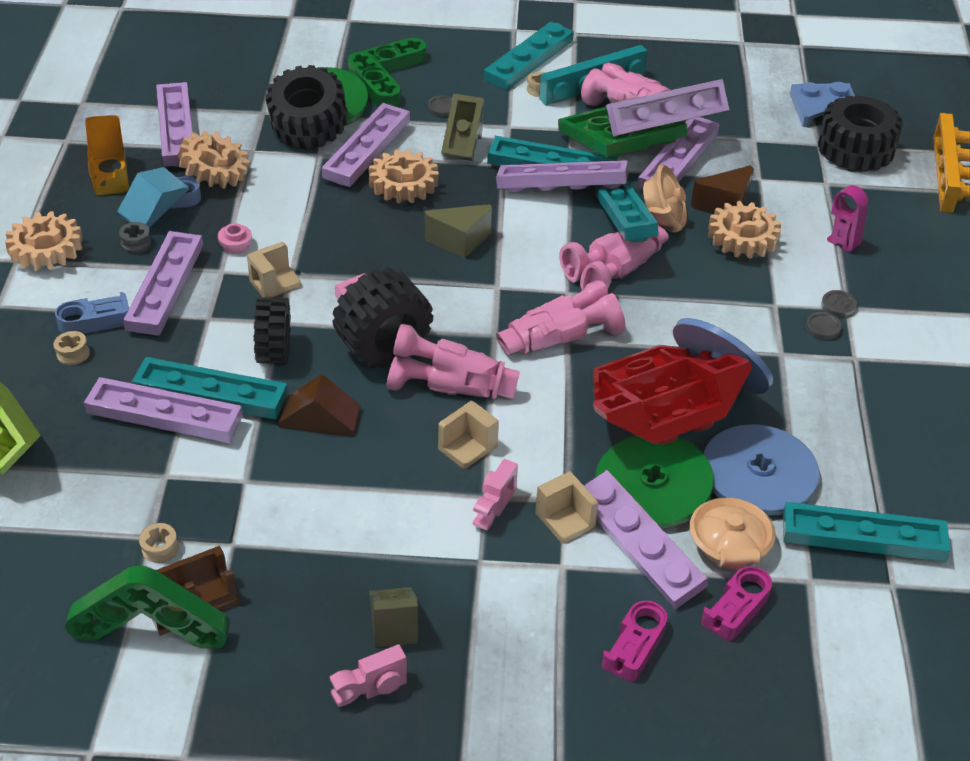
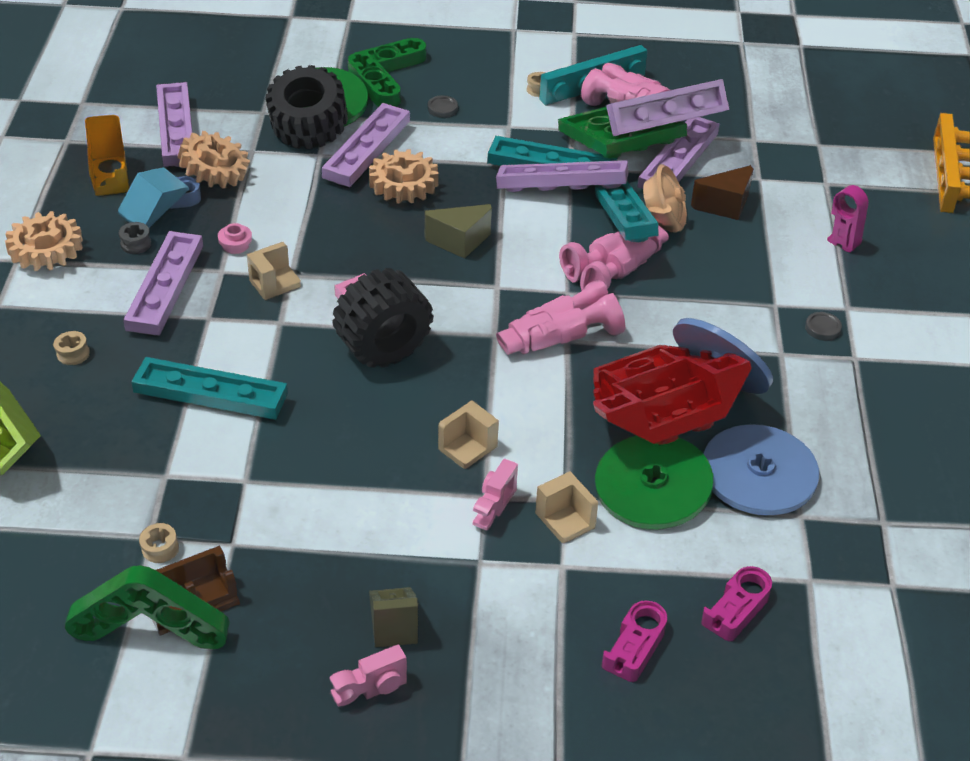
(95, 314): medium blue piece -> none
(163, 409): lavender plate -> none
(272, 330): black tyre -> none
(321, 409): reddish brown slope -> none
(453, 367): bright pink piece -> none
(463, 127): olive slope -> none
(528, 55): teal plate -> none
(645, 542): lavender plate -> none
(732, 532): light nougat piece -> none
(744, 229): light nougat gear -> none
(813, 98): medium blue wing -> none
(839, 303): flat silver piece -> none
(859, 133): black tyre -> none
(866, 531): teal plate -> none

